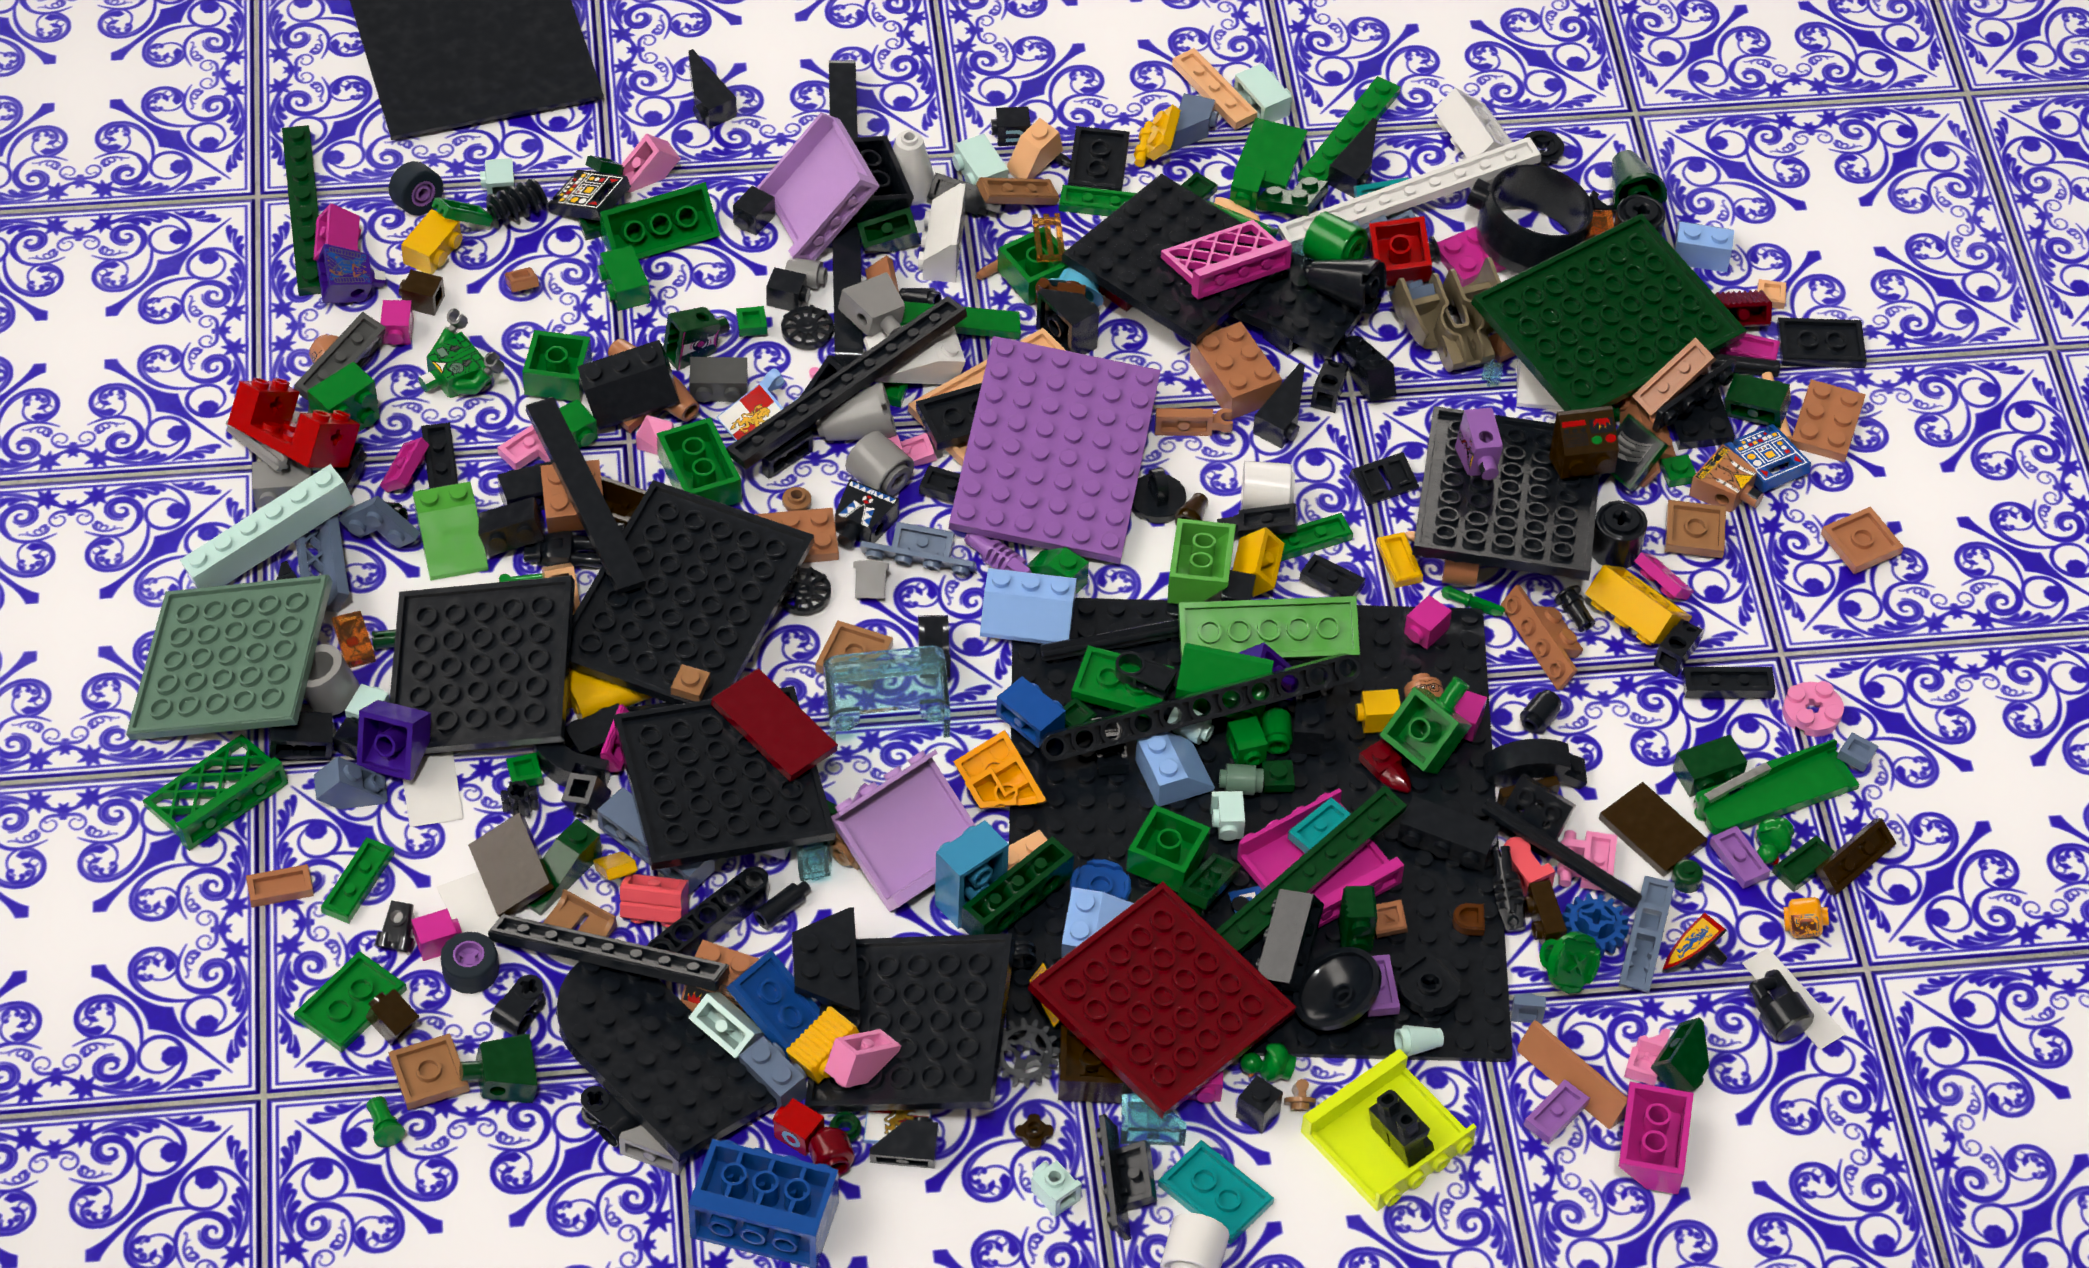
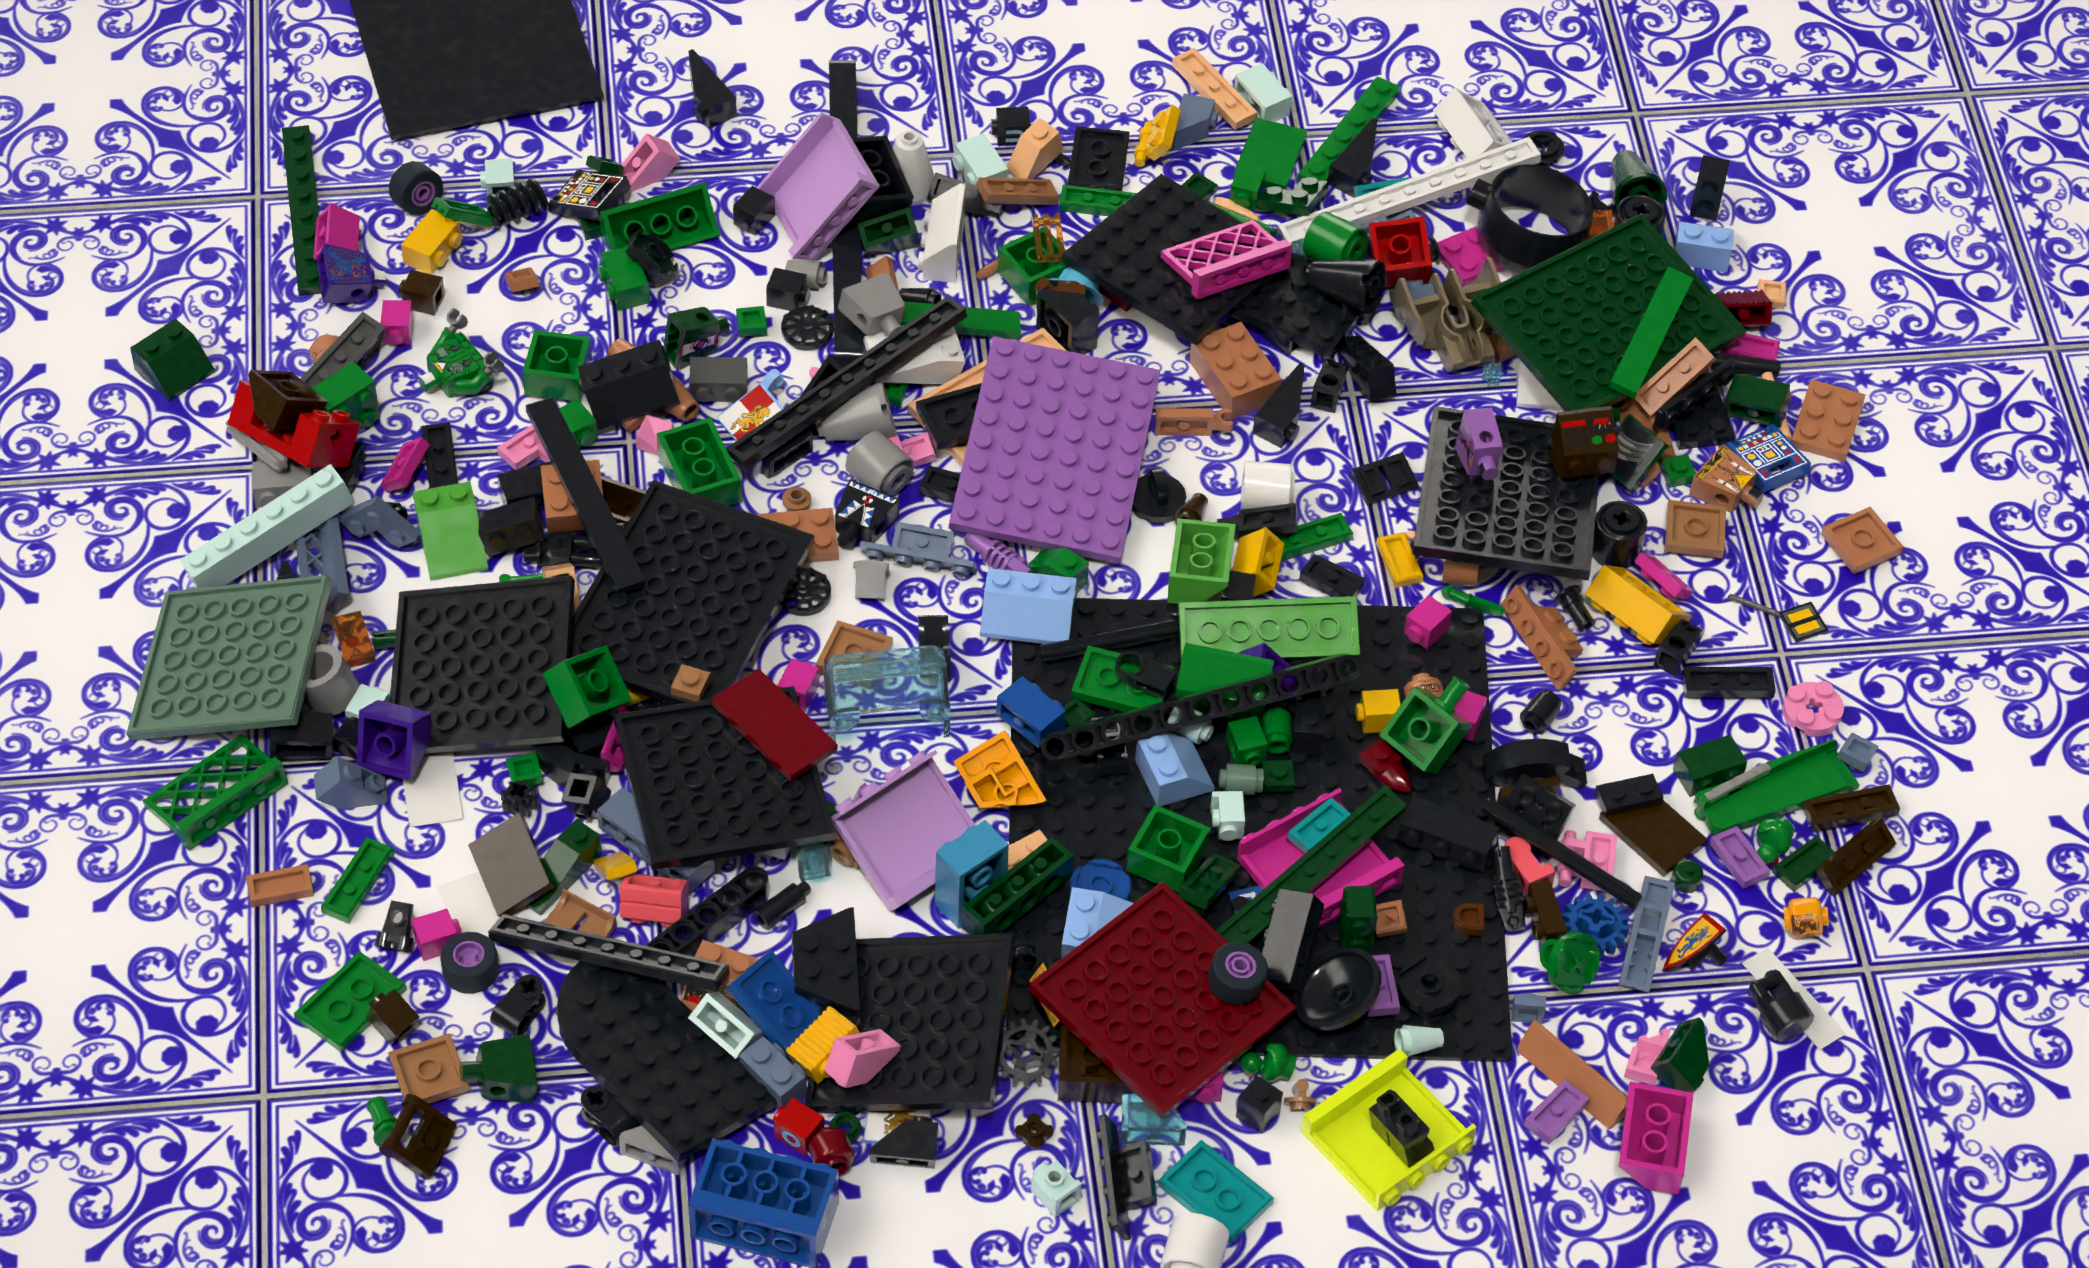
(171, 360): none -> dark green slope
(281, 398): none -> dark brown slope
(427, 1140): none -> dark brown plate
(587, 686): none -> green brick
(652, 255): none -> black plate
(803, 678): none -> dark pink brick
(1237, 973): none -> black wheel
(1628, 794): none -> black plate
(1650, 332): none -> green tile
(1709, 188): none -> black brick
(1801, 621): none -> piece
(1821, 342): black tile -> none
(1851, 807): none -> dark brown plate

